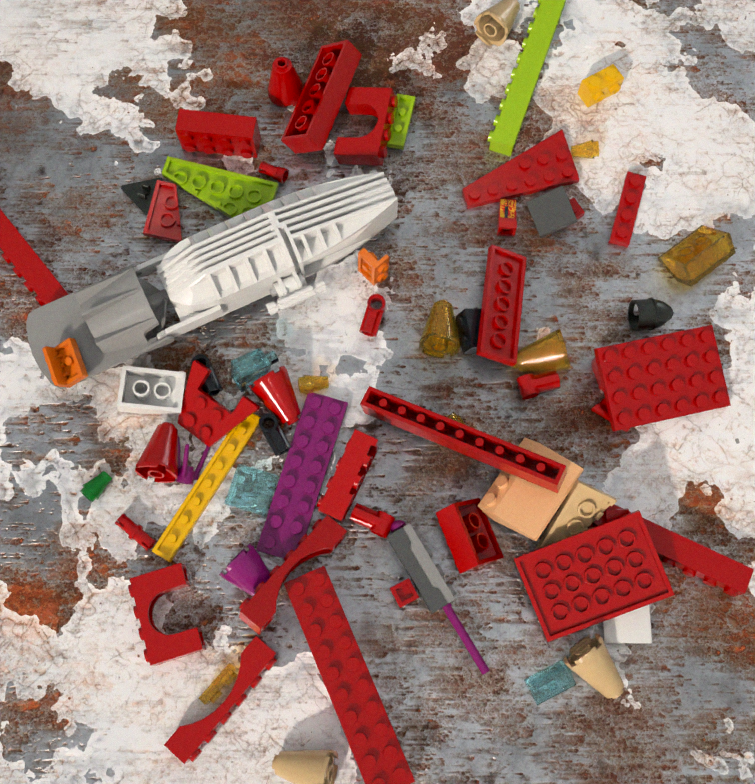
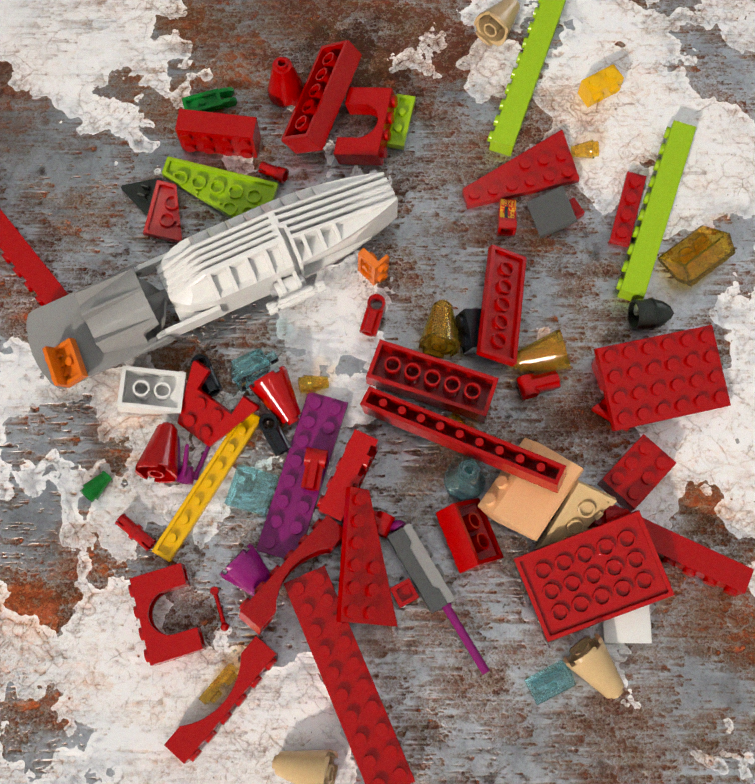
(210, 100): none -> green hinge
(215, 591): none -> red hinge
(314, 462): none -> red piece
(363, 579): none -> red wing
(431, 380): none -> red brick
(464, 479): none -> clear light blue cone
(636, 473): none -> red brick
(656, 211): none -> lime brick

